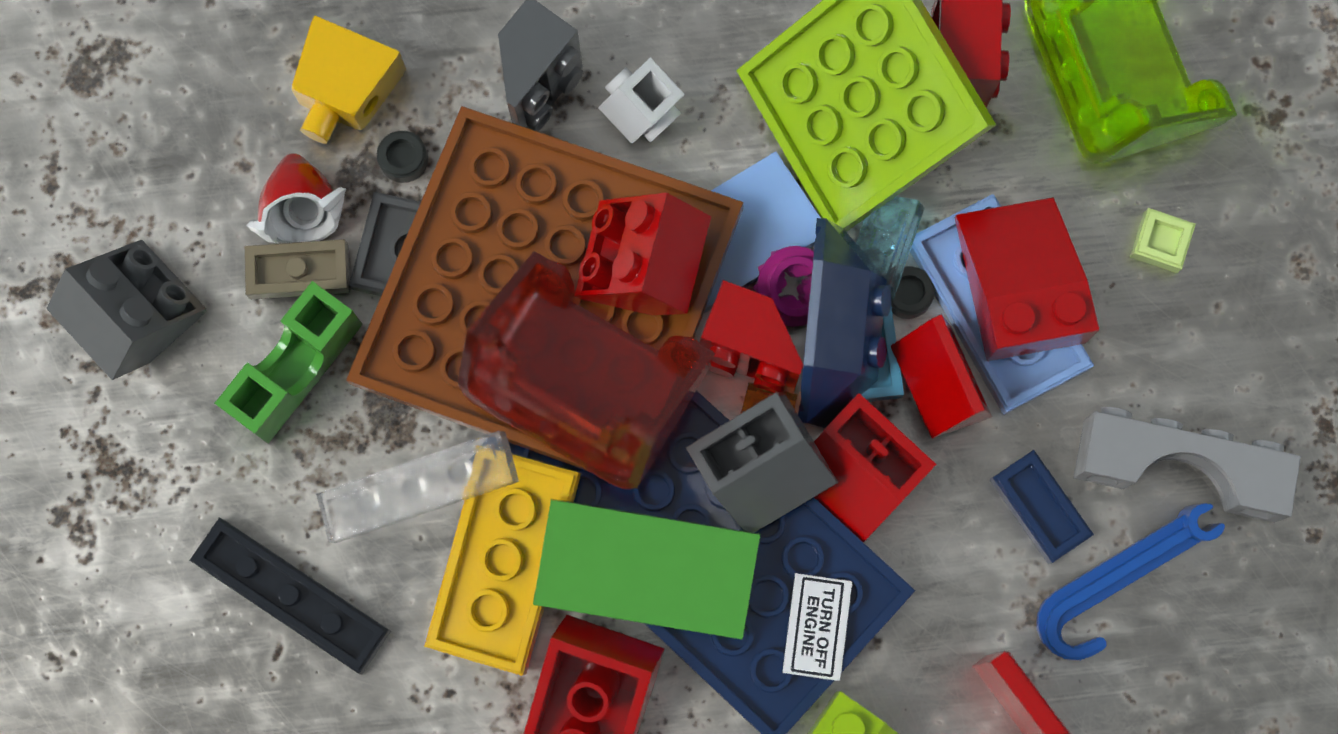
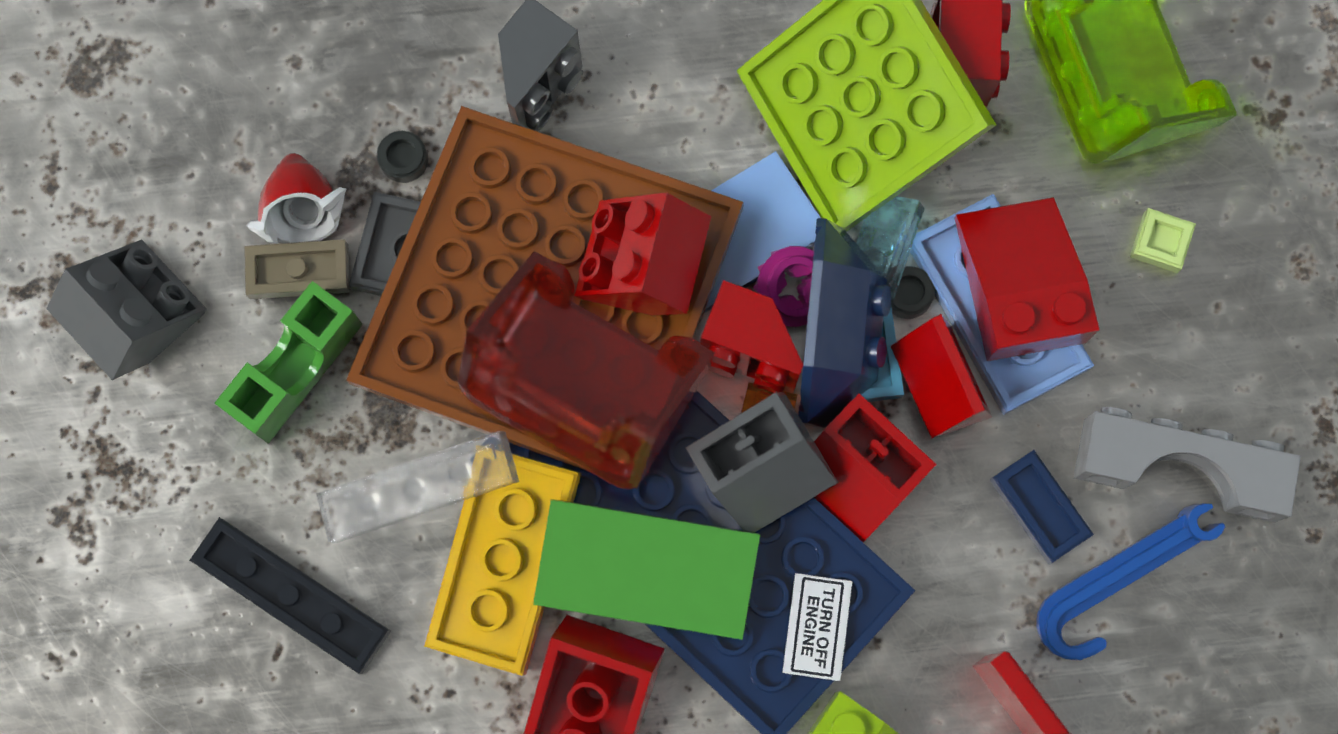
(342, 78): yellow torso -> none
(642, 101): white brick -> none

